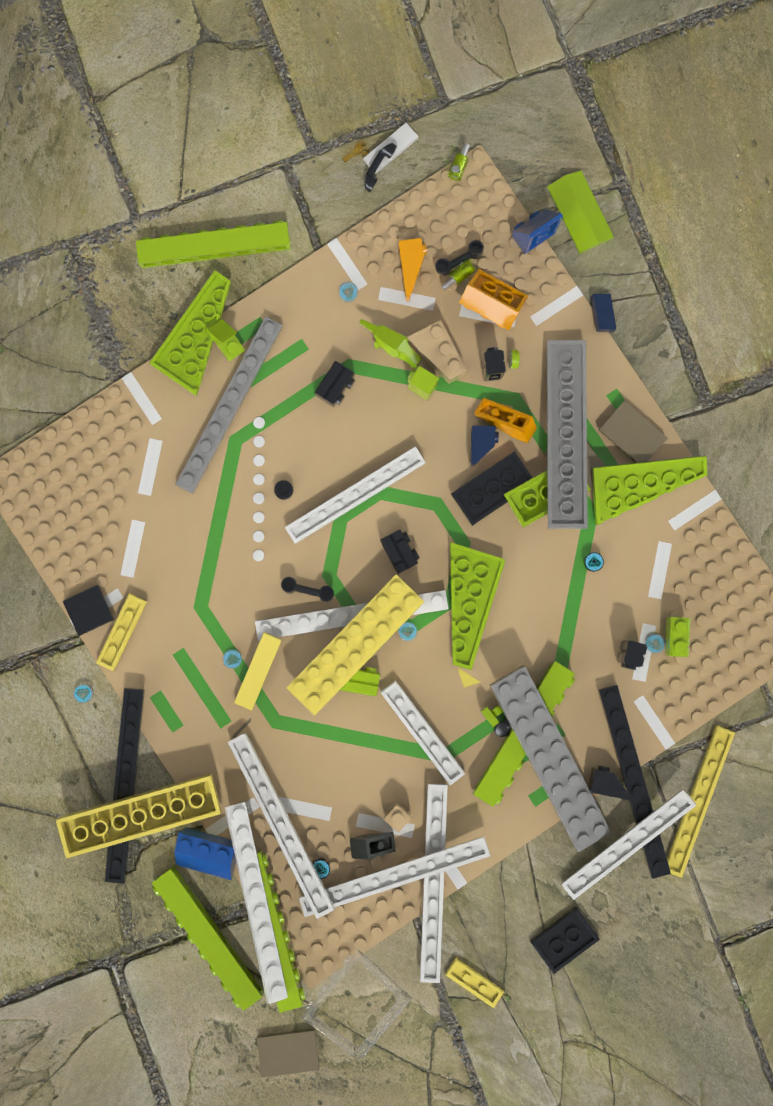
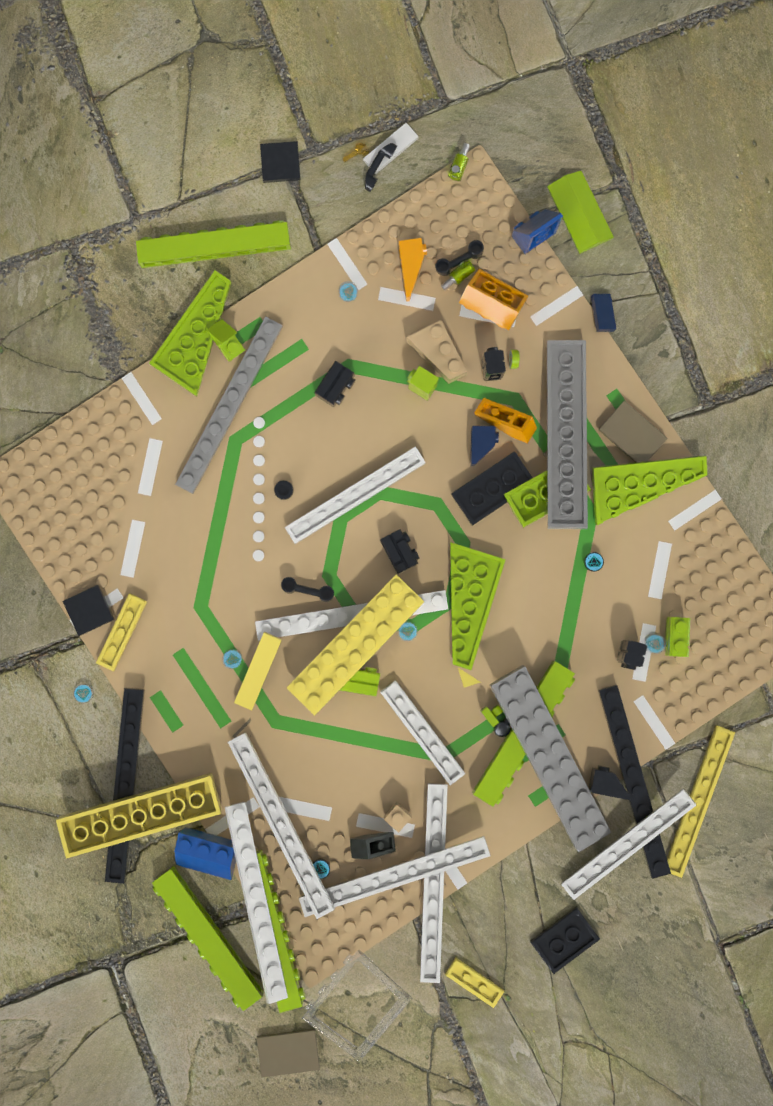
(280, 162): none -> black tile
(393, 343): lime animal -> none

